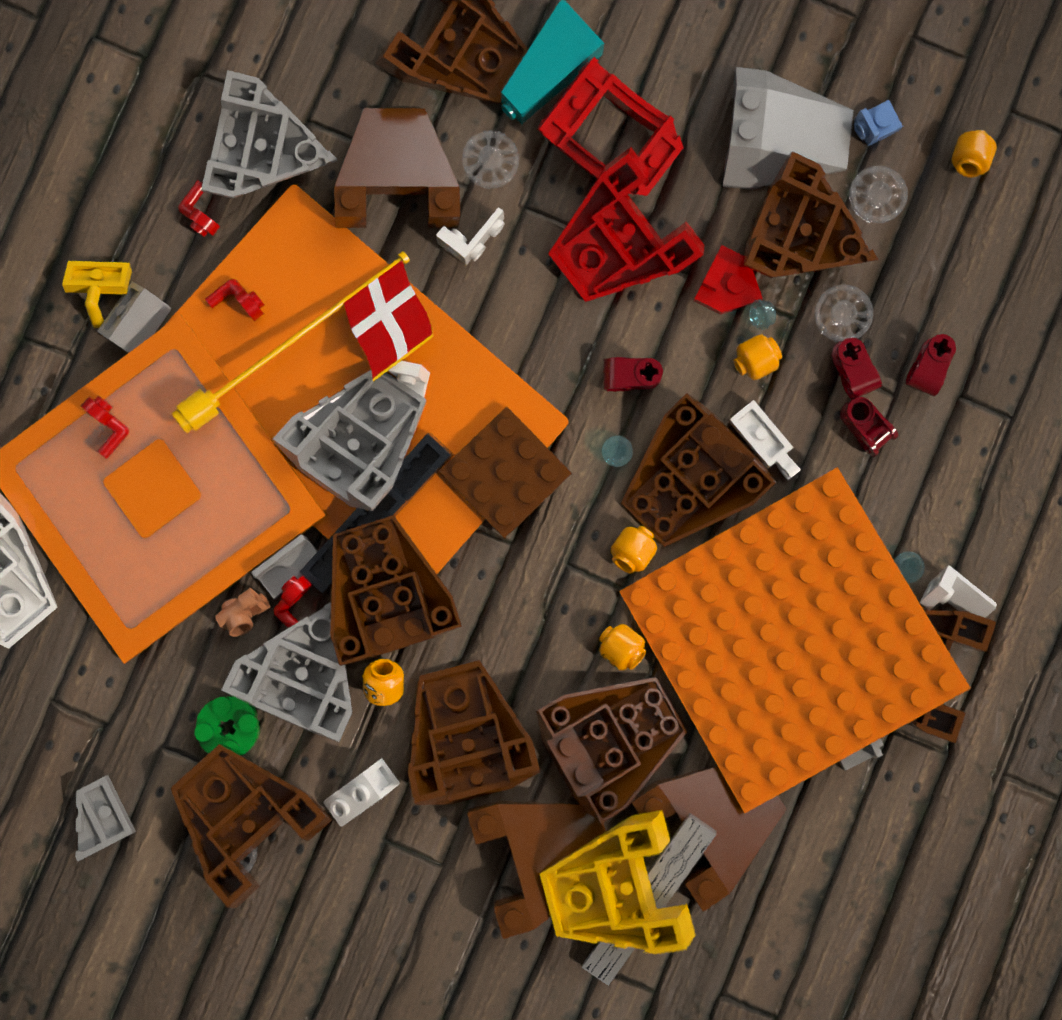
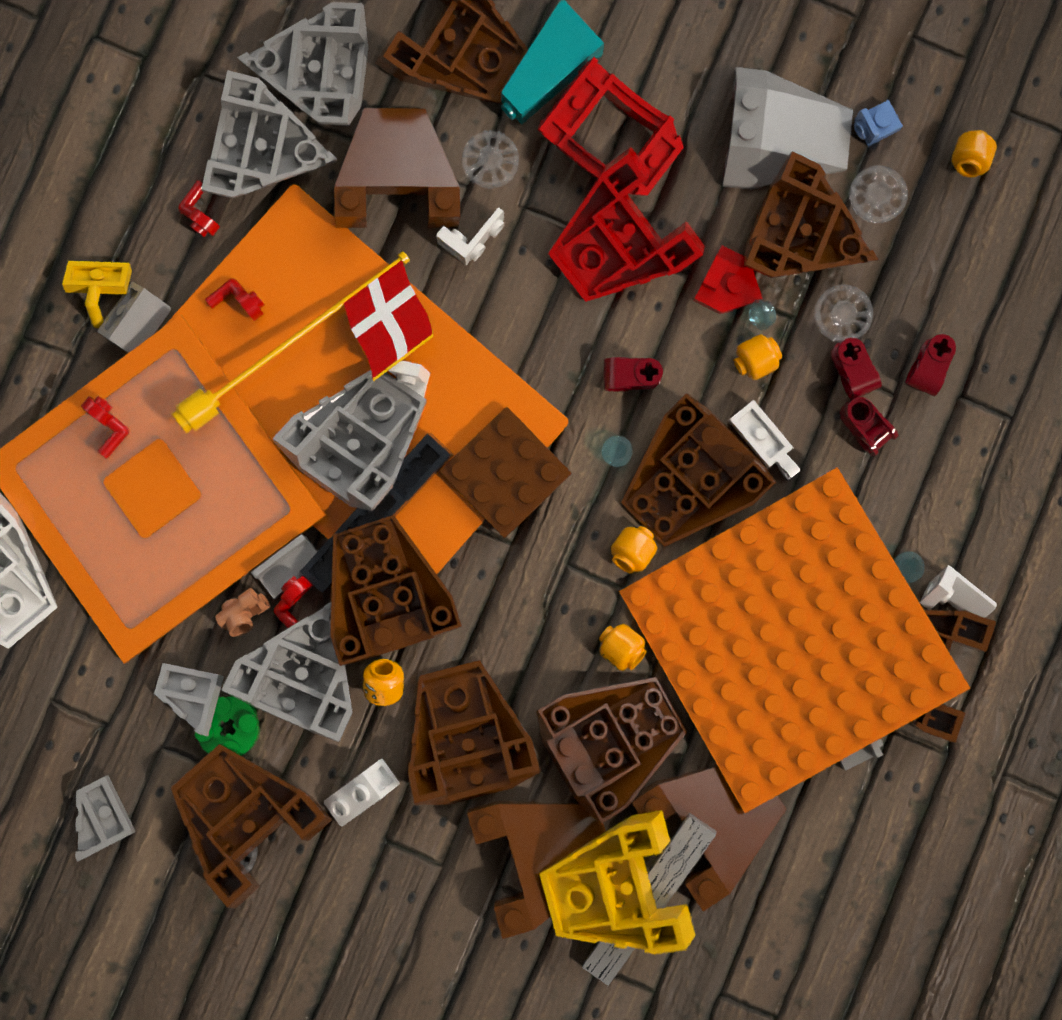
(190, 694): none -> light grey wing
(318, 63): none -> light grey wedge

